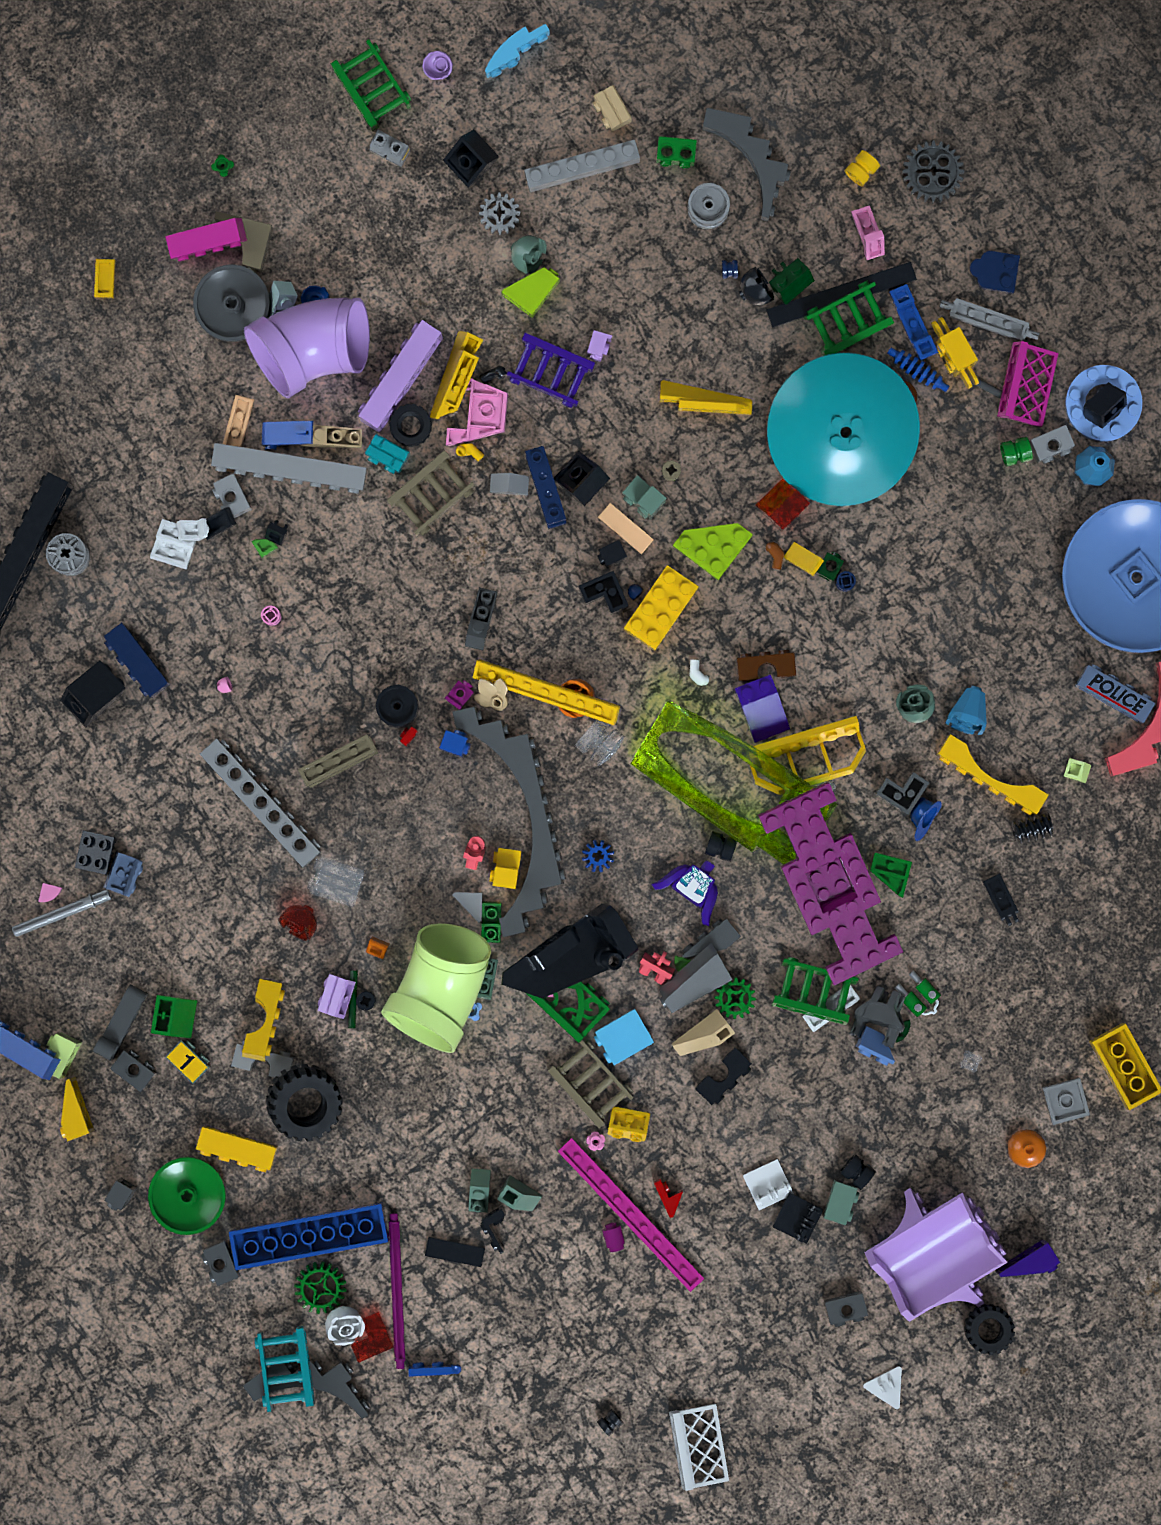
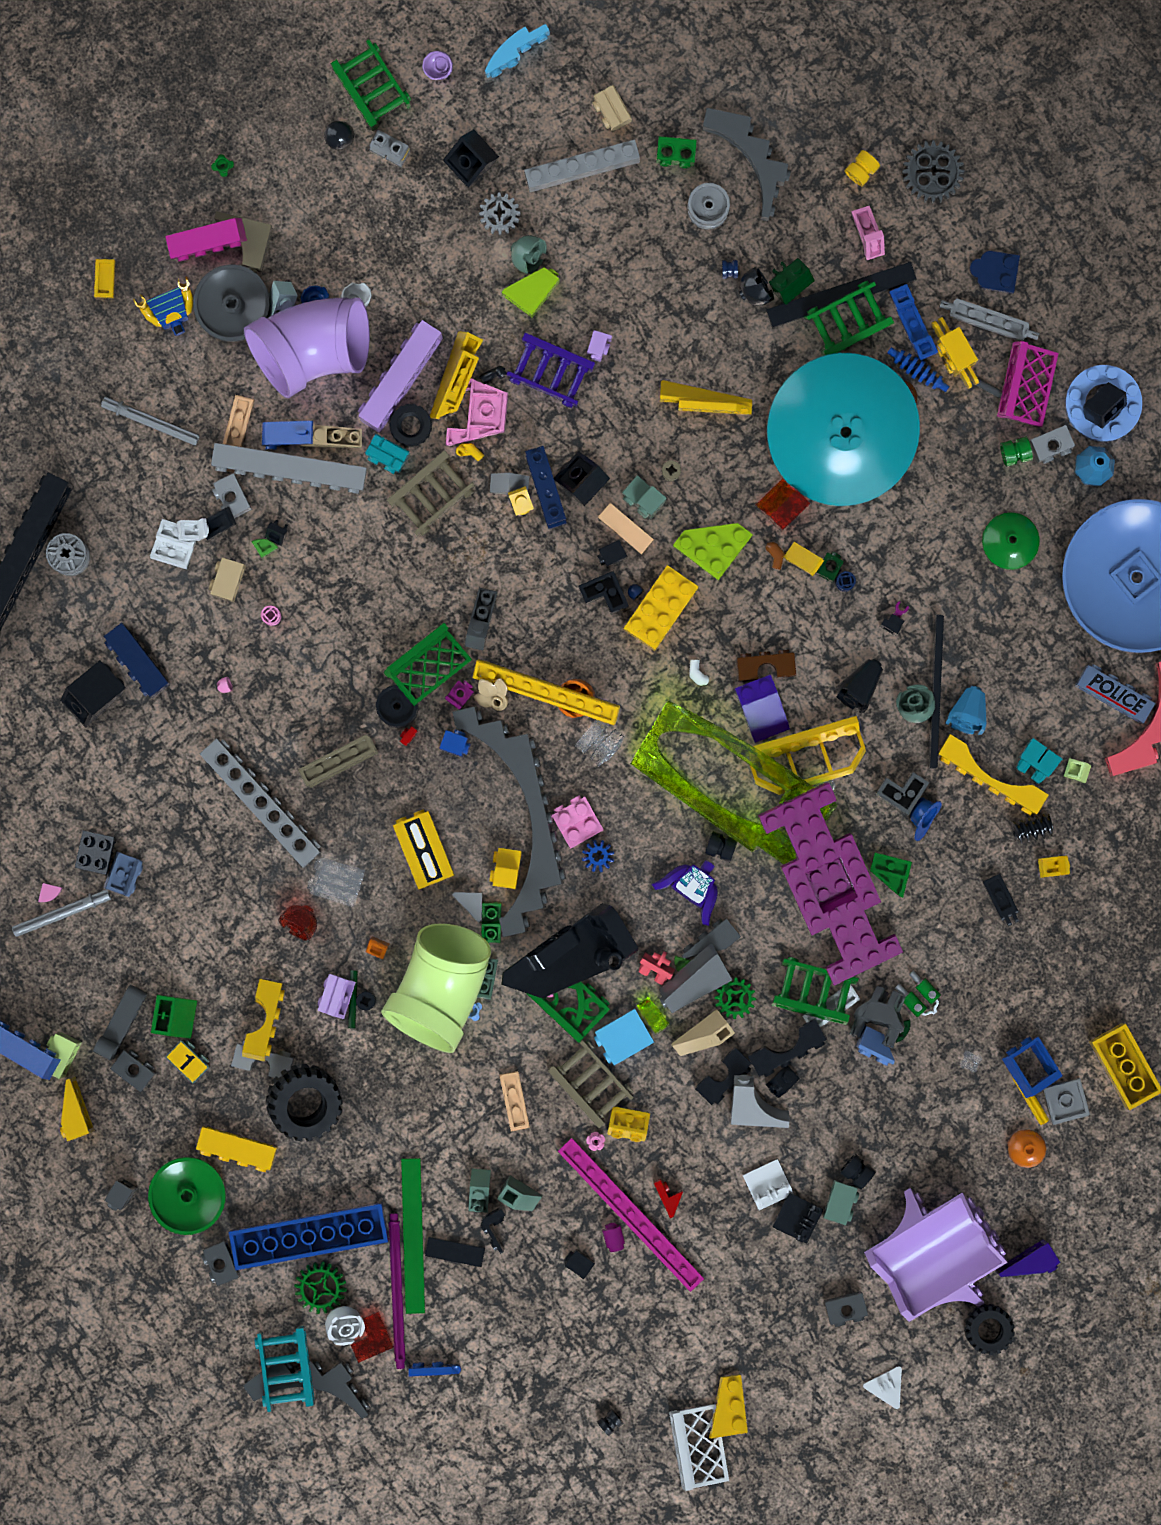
(149, 420): none -> light grey axle
(169, 308): none -> torso
(227, 579): none -> tan brick
(339, 135): none -> black hair
(357, 291): none -> white hair
(413, 1235): none -> green tile
(414, 655): none -> green fence
(423, 849): none -> yellow panel
(474, 852): coral hips -> none
(514, 1101): none -> light nougat tile
(520, 501): none -> yellow bracket
(577, 821): none -> bright pink plate
(579, 1263): none -> black brick
(652, 1015): none -> clear neon green leg
(730, 1408): none -> yellow wing
(751, 1110): none -> light grey arch
(766, 1060): none -> black arch
(782, 1081): none -> black bracket
(860, 685): none -> black cone
(894, 623): none -> black piece
(936, 690): none -> black tile
(1001, 550): none -> green dish
(1030, 758): none -> teal hips
(1035, 1108): none -> yellow axle
(1044, 1058): none -> blue window
(1054, 866): none -> yellow bracket

